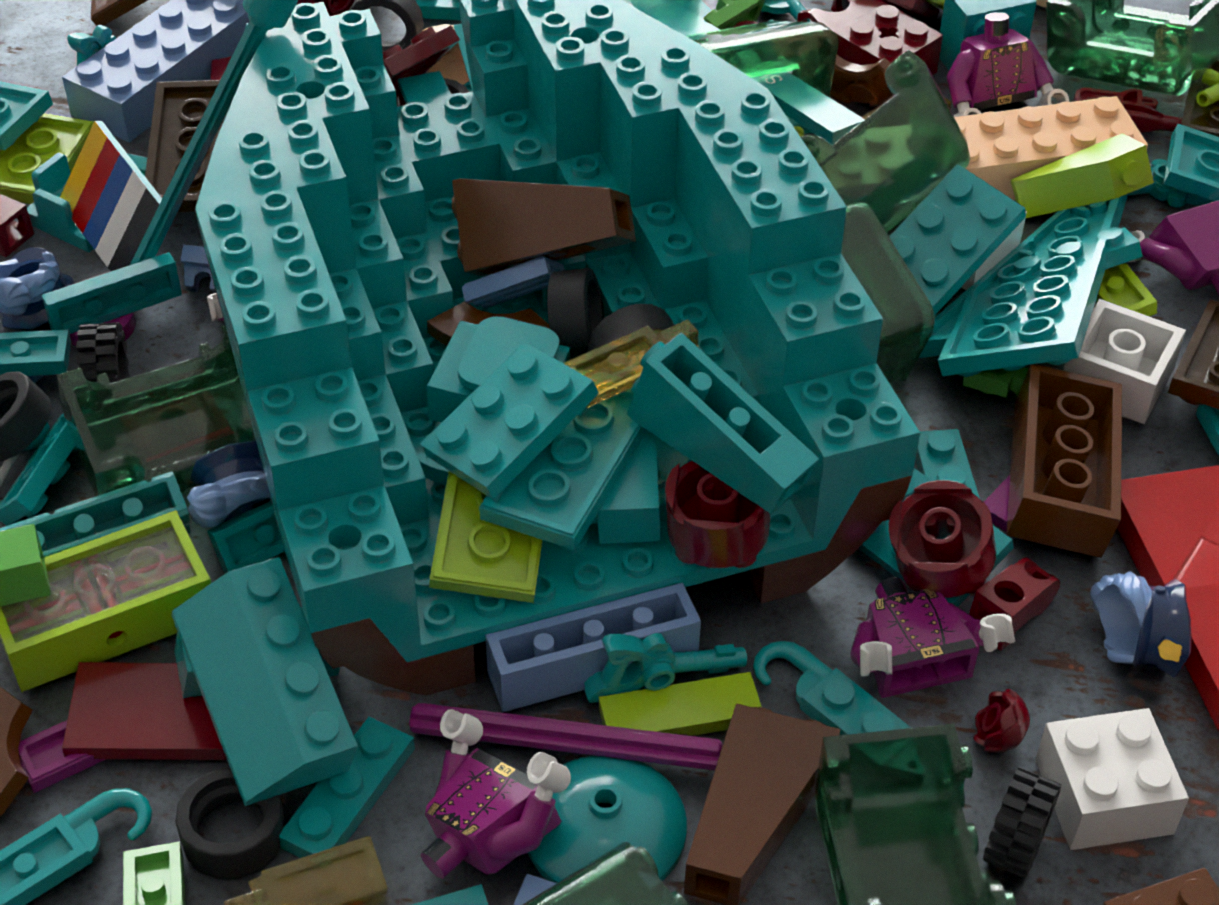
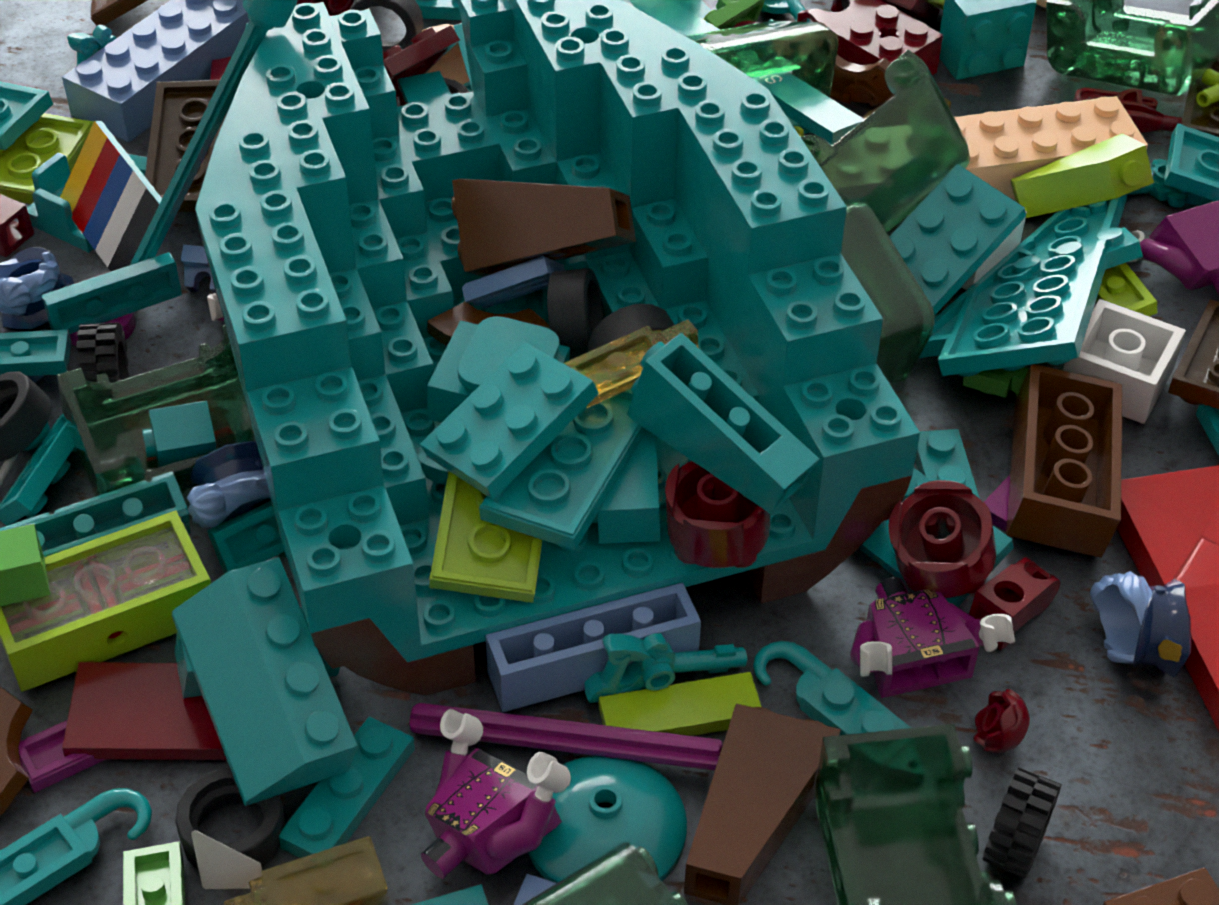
(179, 433): none -> teal brick
(223, 866): none -> white sticker
(999, 70): magenta torso -> none
(1112, 778): white brick -> none

